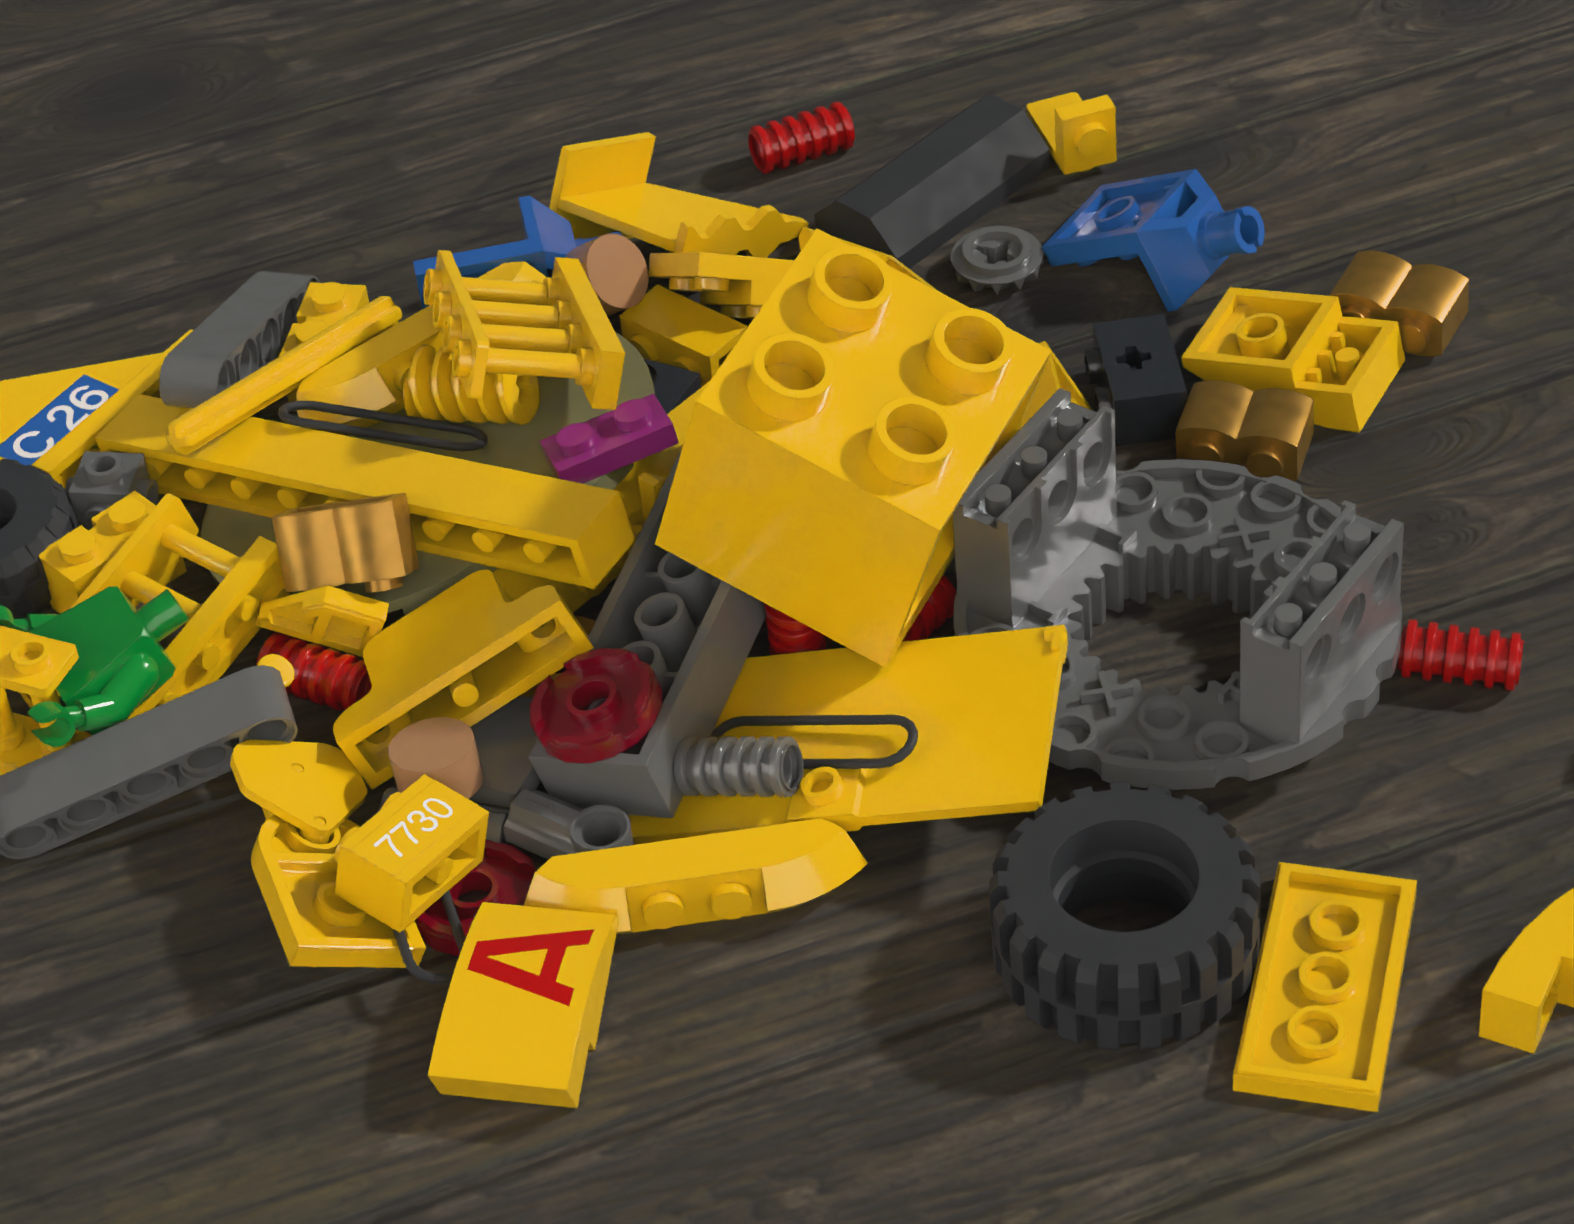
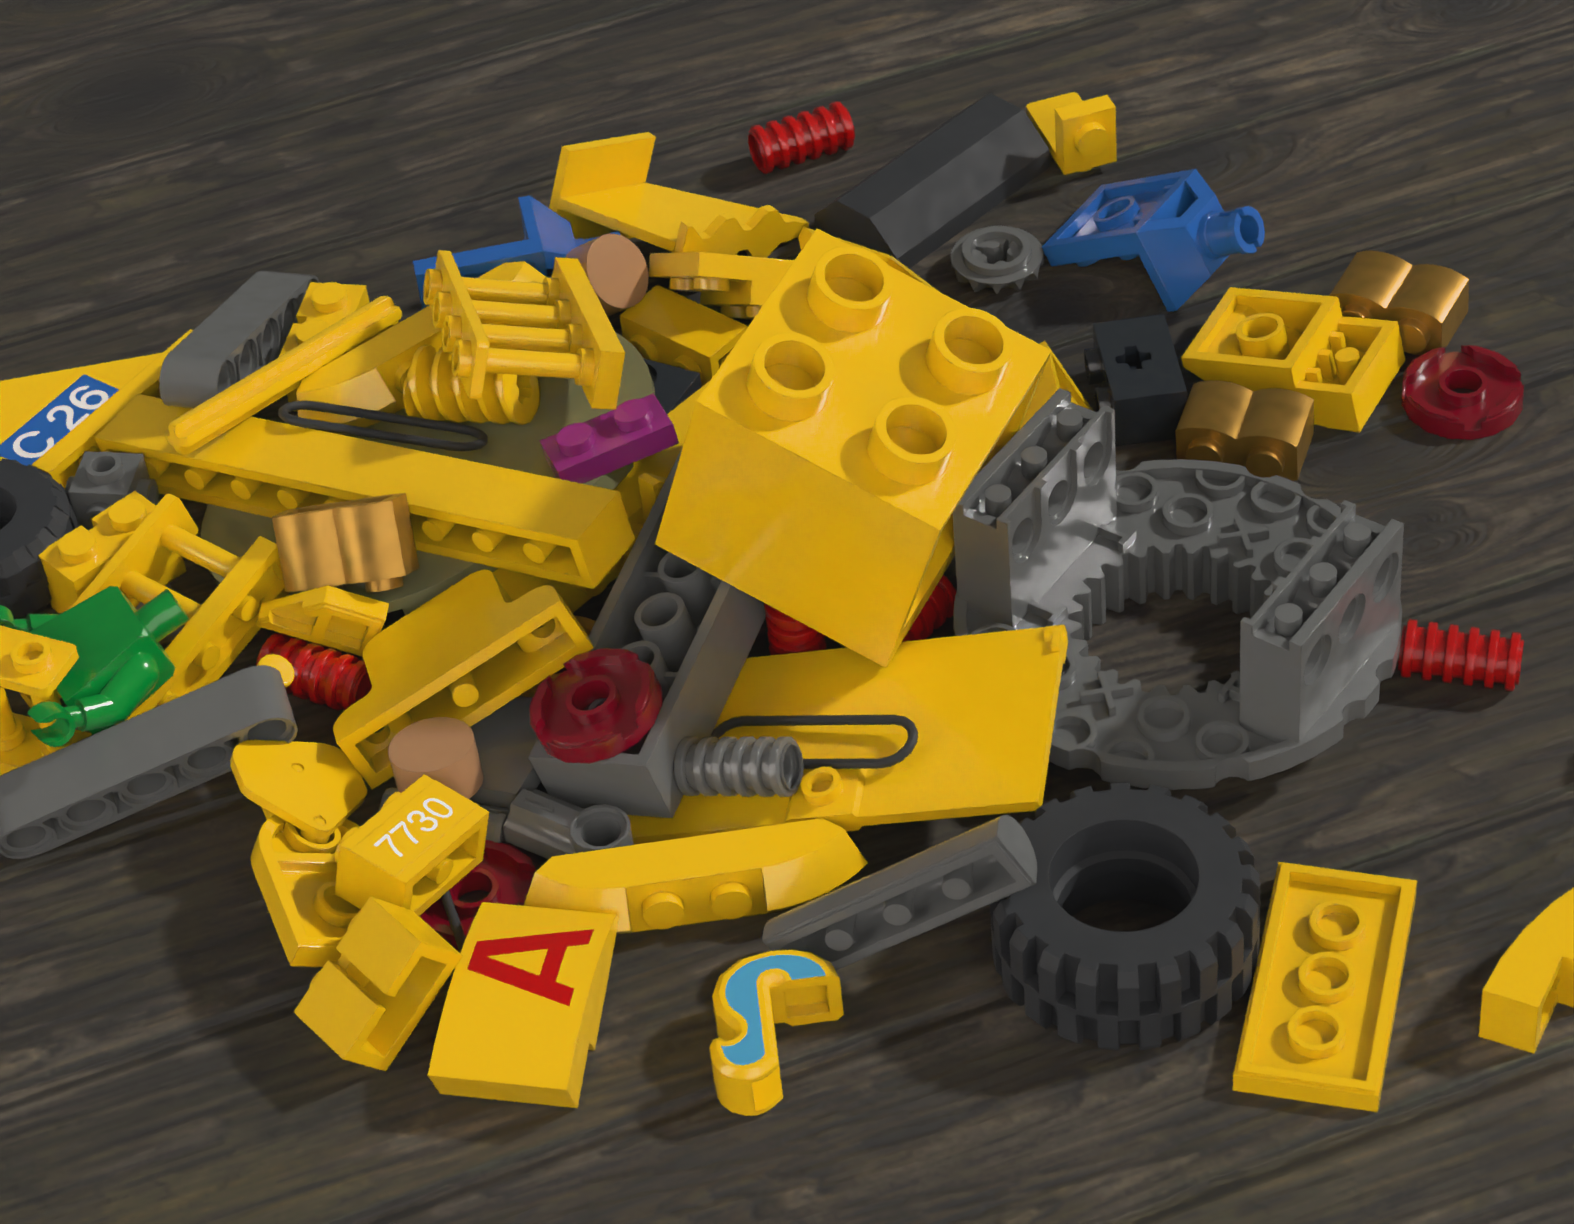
(379, 985): none -> yellow piece
(747, 1003): none -> yellow animal
(910, 895): none -> dark grey brick
(1467, 416): none -> dark red tile

